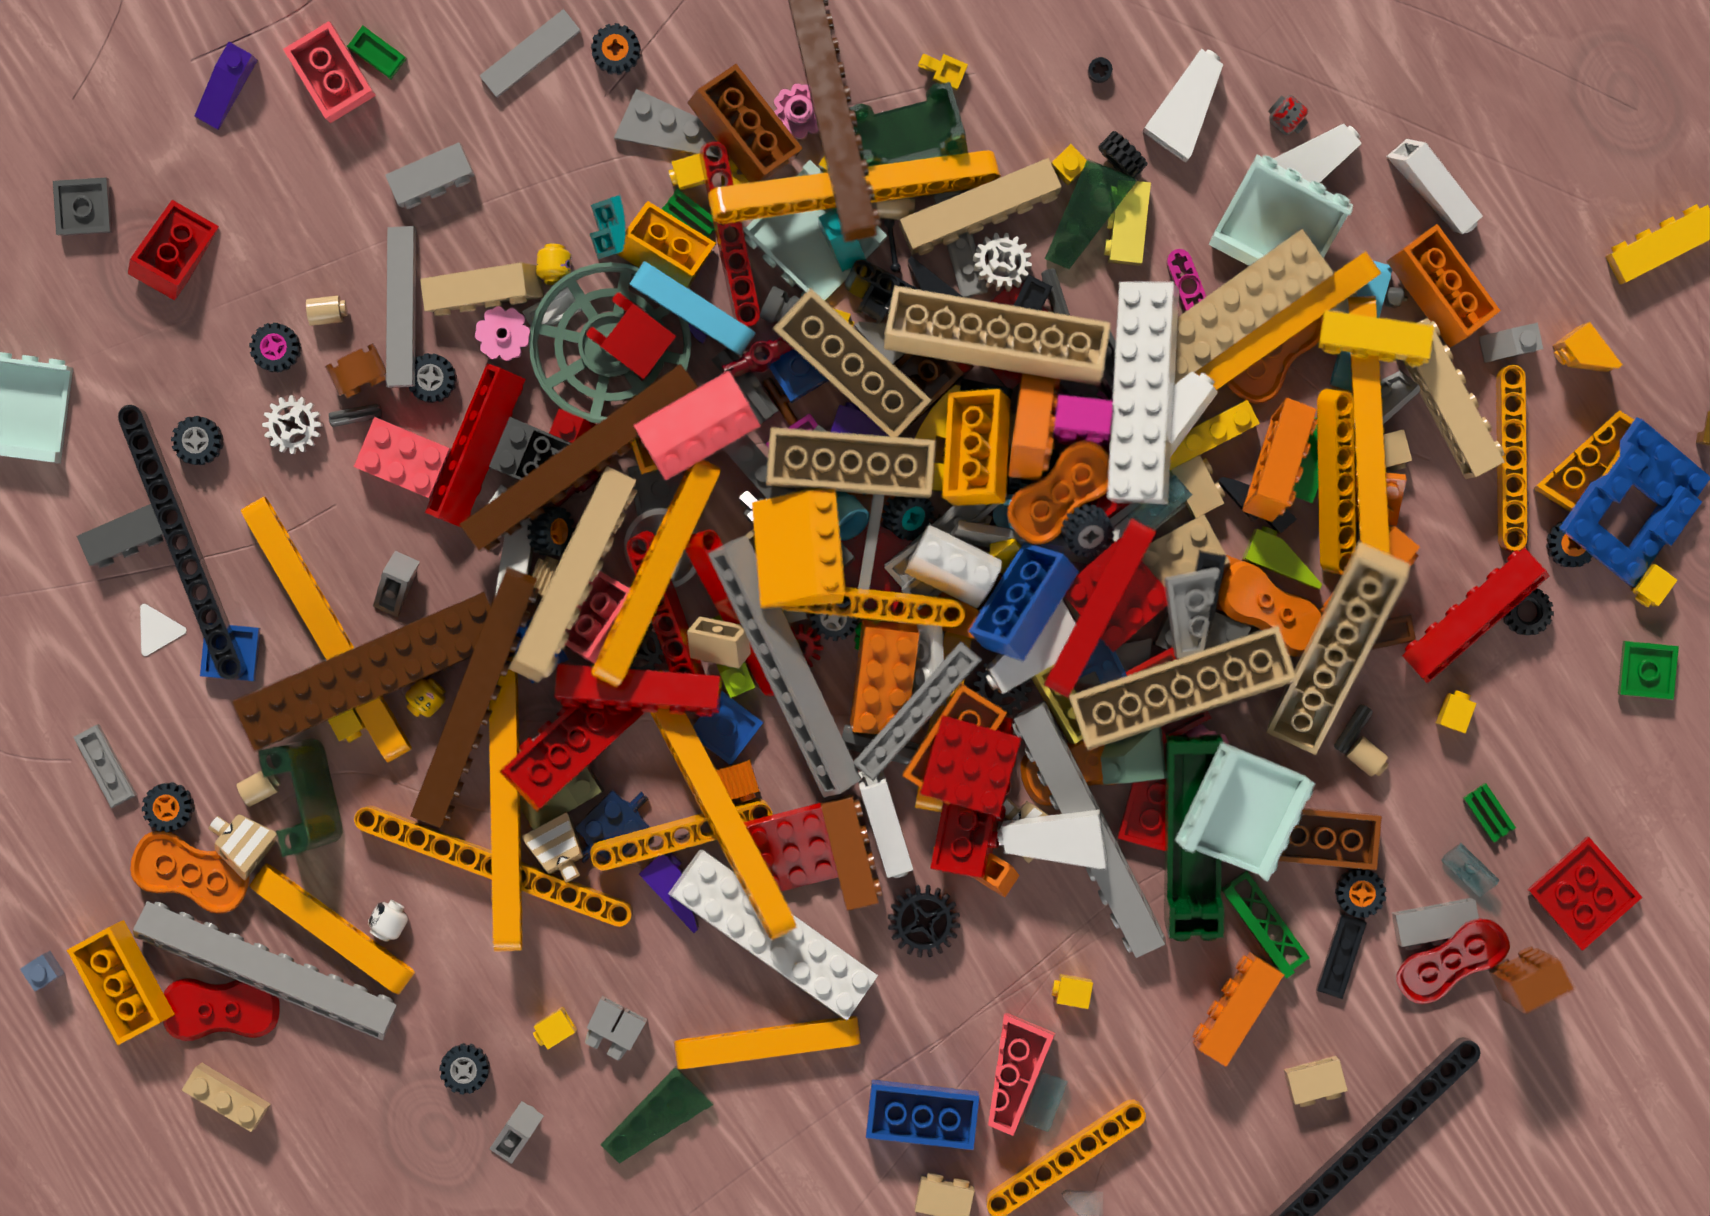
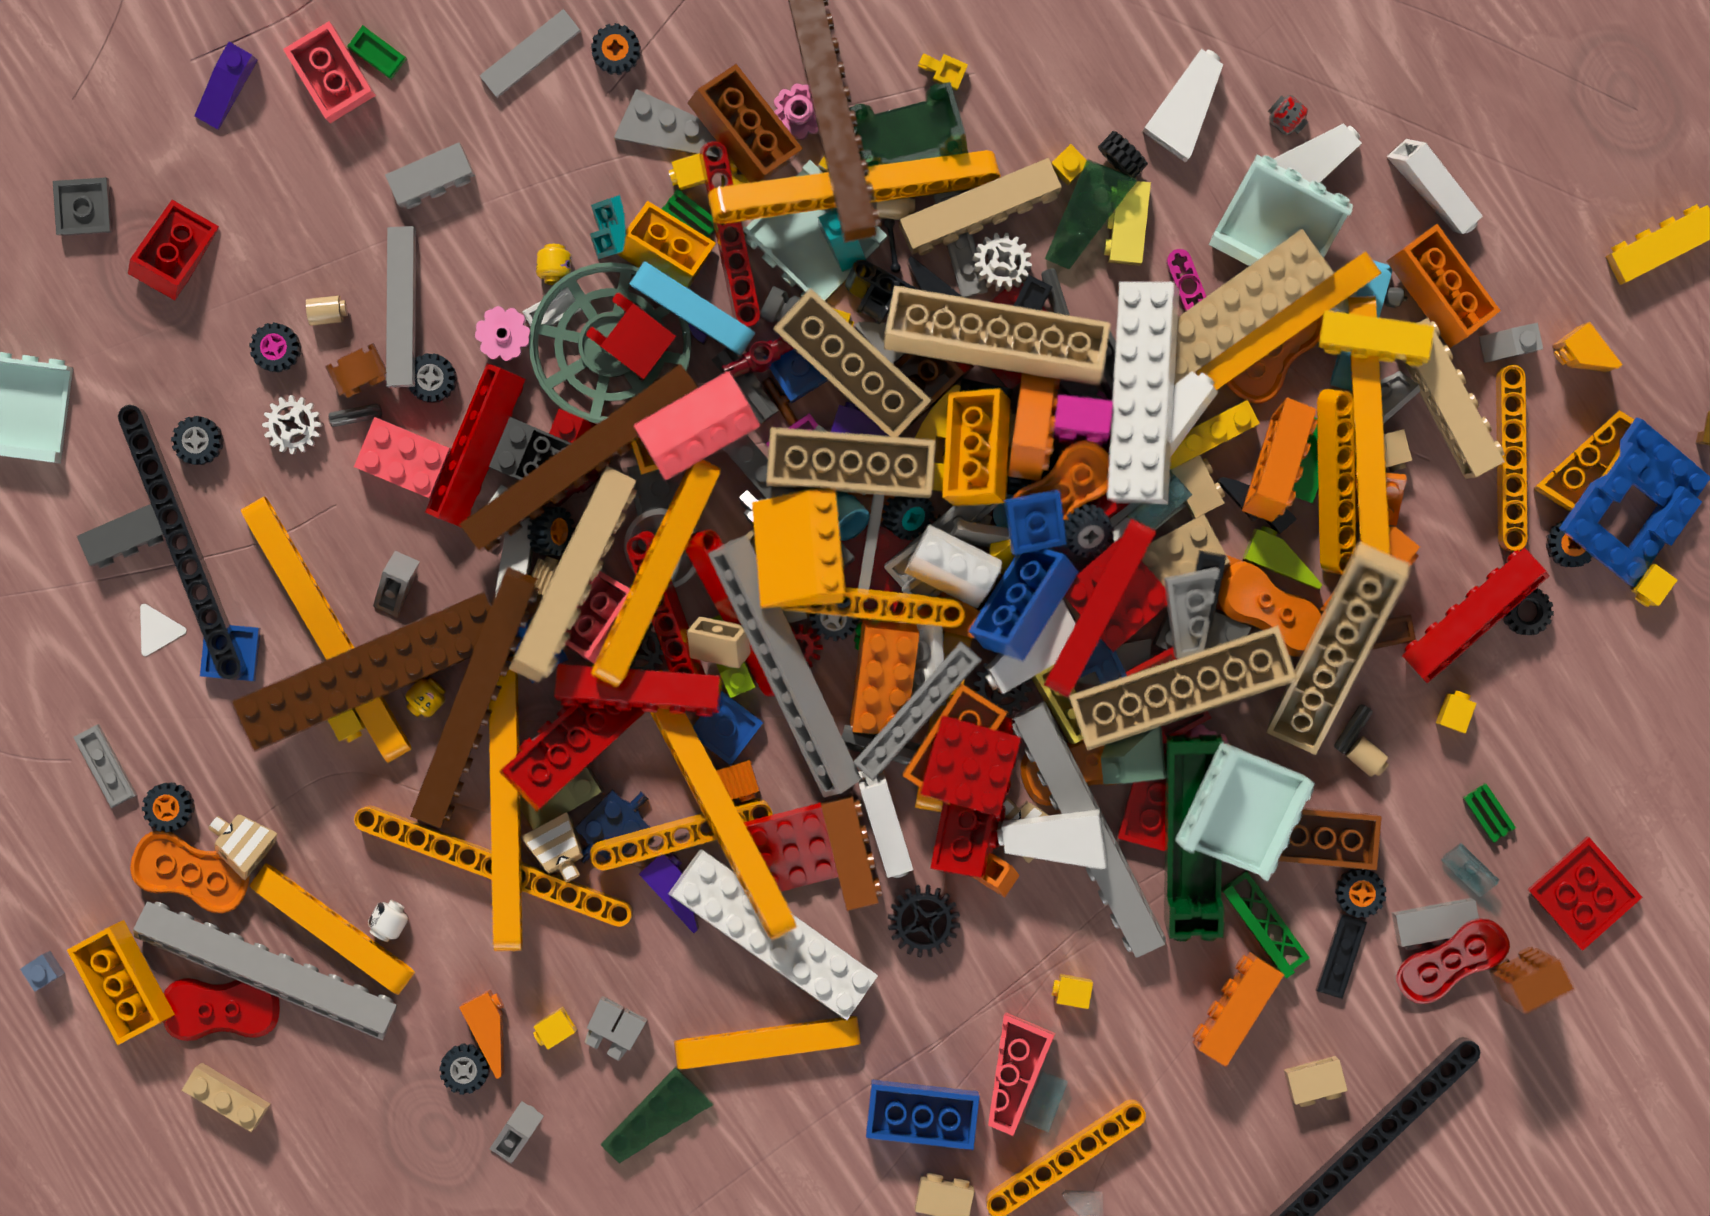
(258, 788): tan brick -> none
(314, 794): clear green windscreen -> none
(481, 287): tan wedge -> none
(486, 1023): none -> orange slope
(1035, 522): none -> blue plate
(1096, 77): black bush -> none
(1648, 670): green plate -> none

